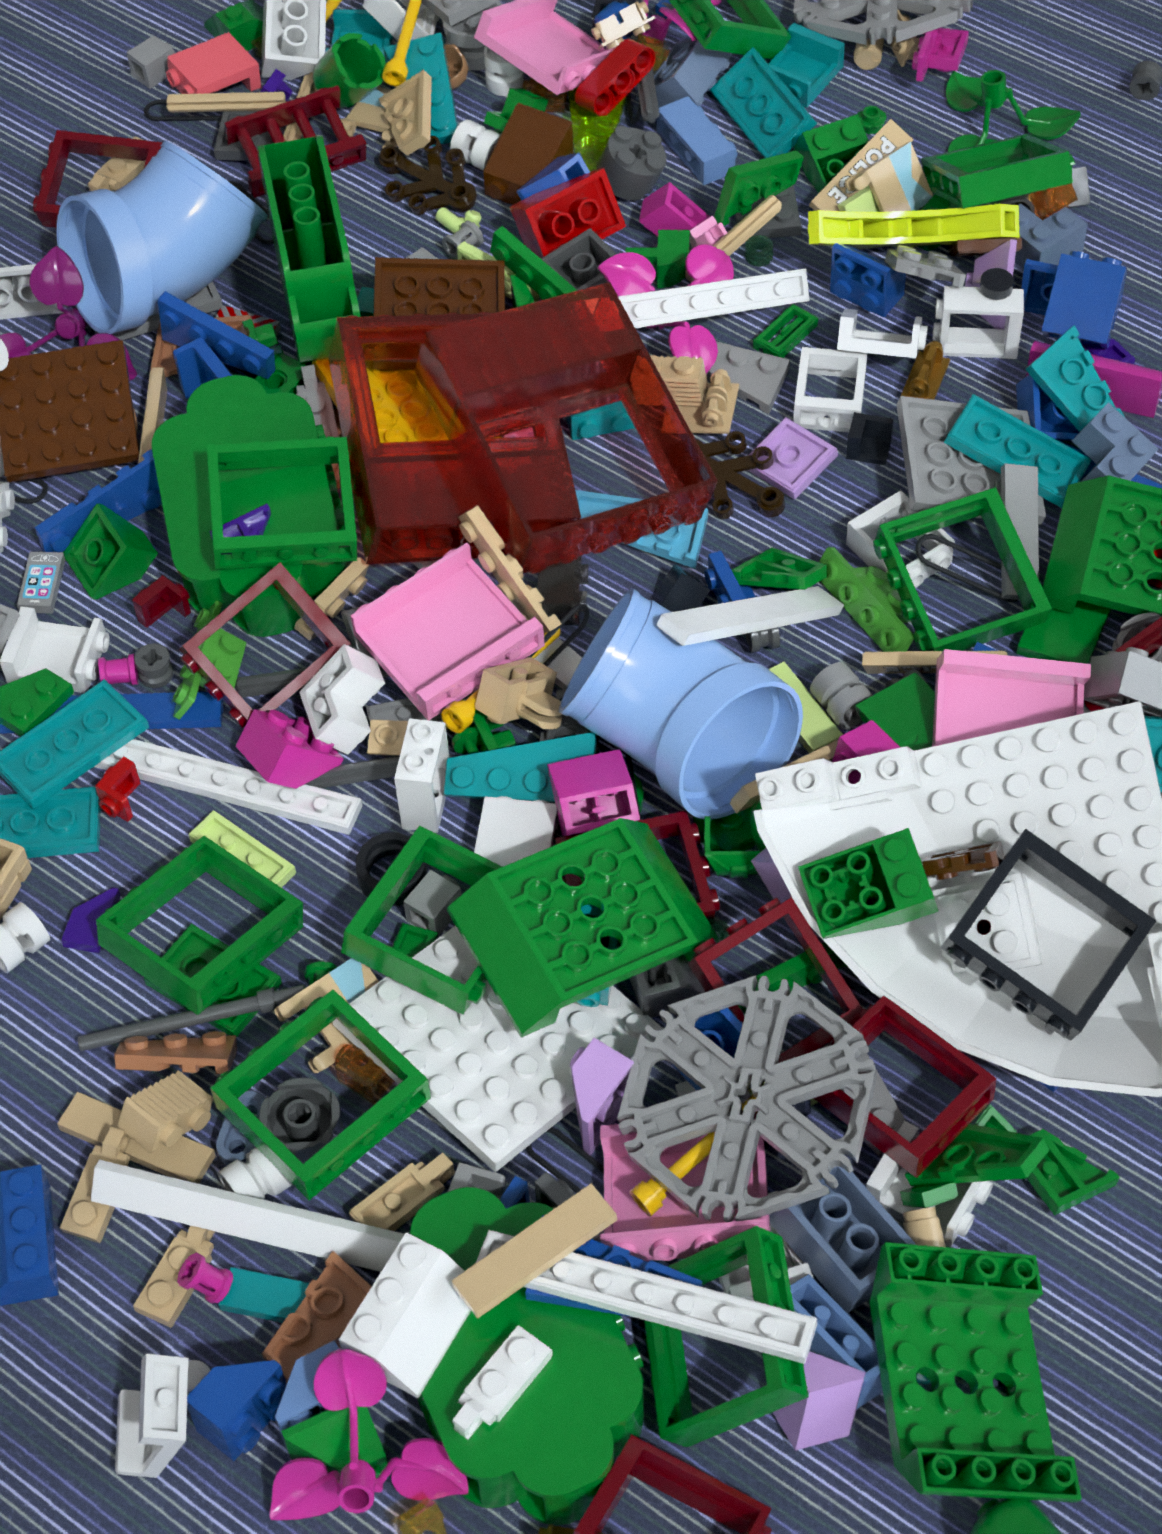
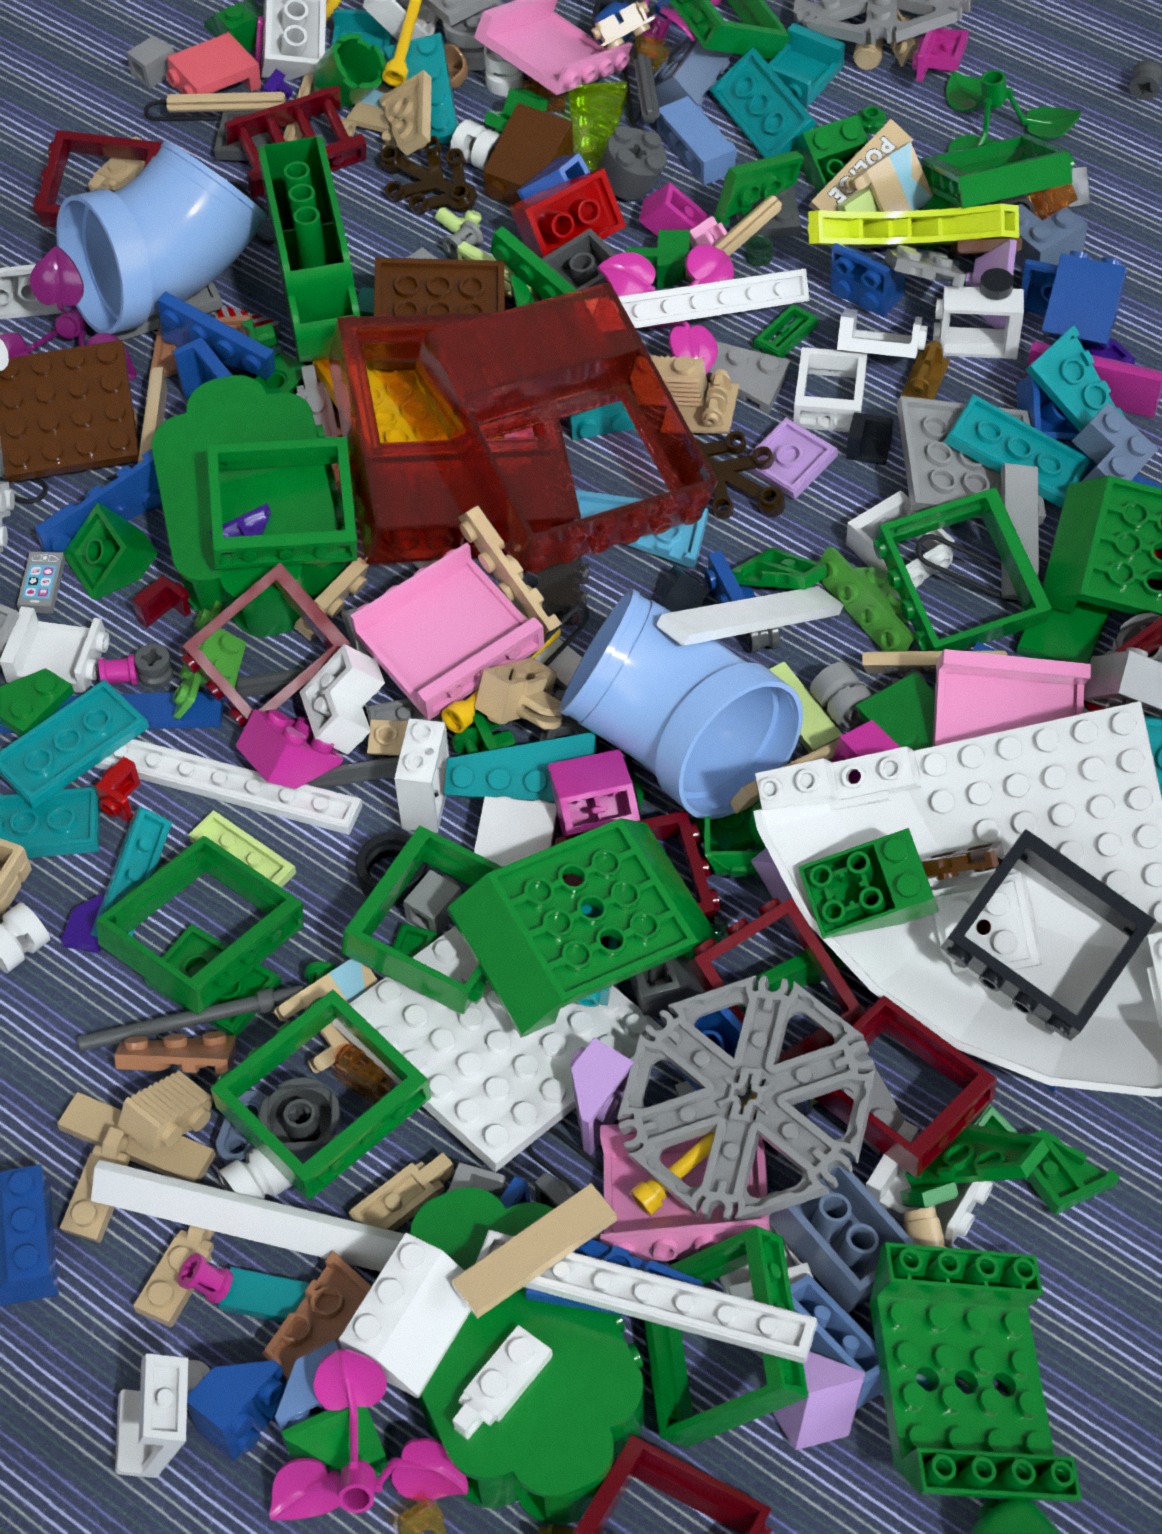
(137, 857): none -> teal tile
(260, 23): none -> dark pink hinge
(615, 77): red beam -> none

